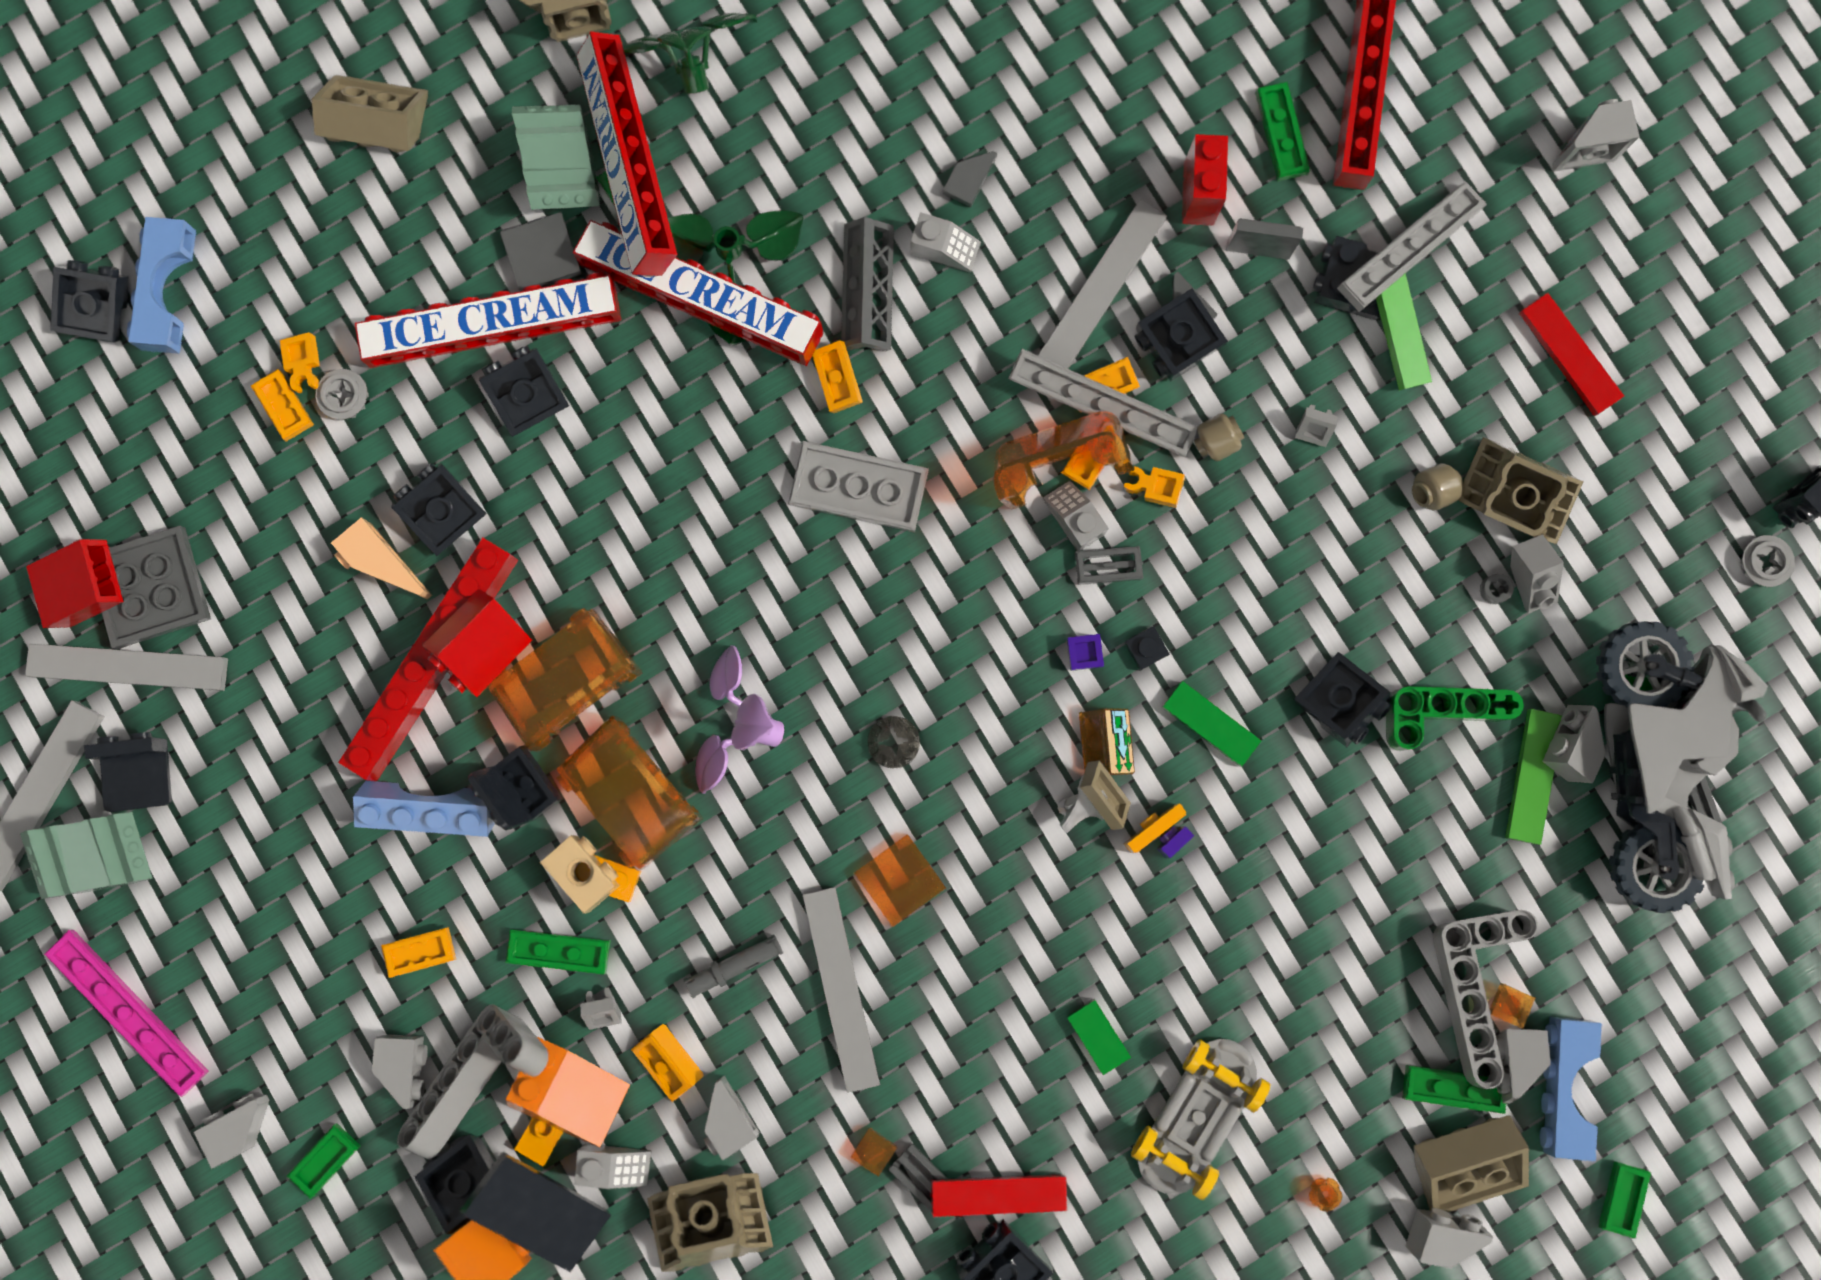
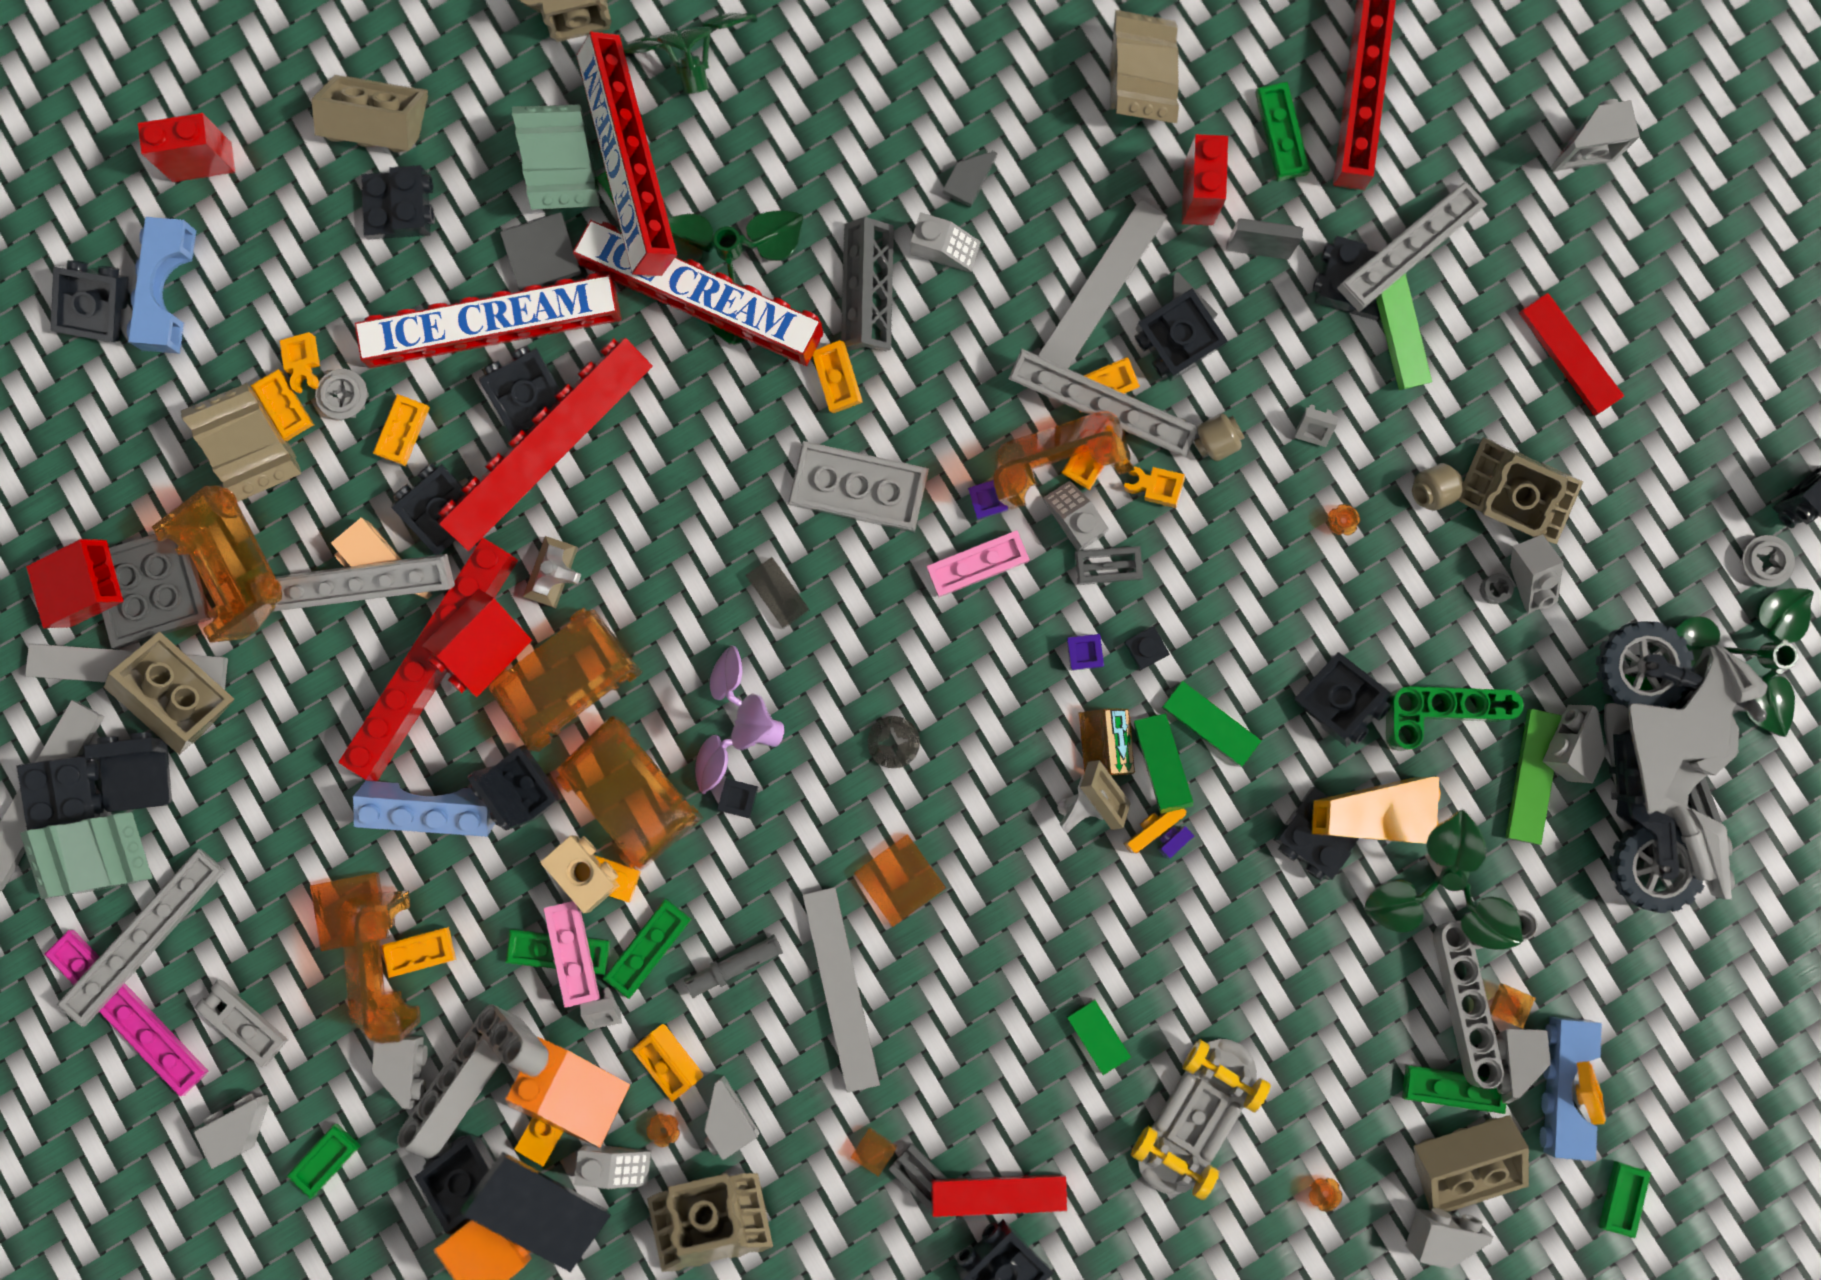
(59, 791): none -> black plate
(141, 938): none -> light grey tile
(168, 692): none -> dark tan slope
(186, 147): none -> red brick
(228, 560): none -> clear orange windscreen
(241, 442): none -> dark tan slope
(241, 1024): none -> light grey plate
(329, 899): none -> clear orange tile
(365, 582): none -> light grey tile
(373, 1011): none -> clear orange windscreen
(397, 203): none -> black plate
(401, 430): none -> light orange plate
(544, 443): none -> red brick
(551, 572): none -> piece
(571, 954): none -> bright pink plate
(647, 948): none -> green tile
(672, 1131): none -> clear orange plate
(737, 798): none -> black plate
(777, 593): none -> clear smoke tile
(977, 563): none -> bright pink plate
(986, 500): none -> dark purple plate
(1144, 67): none -> dark tan slope
(1163, 763): none -> green tile
(1320, 853): none -> black plate
(1352, 520): none -> clear orange plate
(1385, 812): none -> slope
(1460, 850): none -> dark green plant
(1590, 1093): none -> light orange plate
(1788, 619): none -> dark green plant

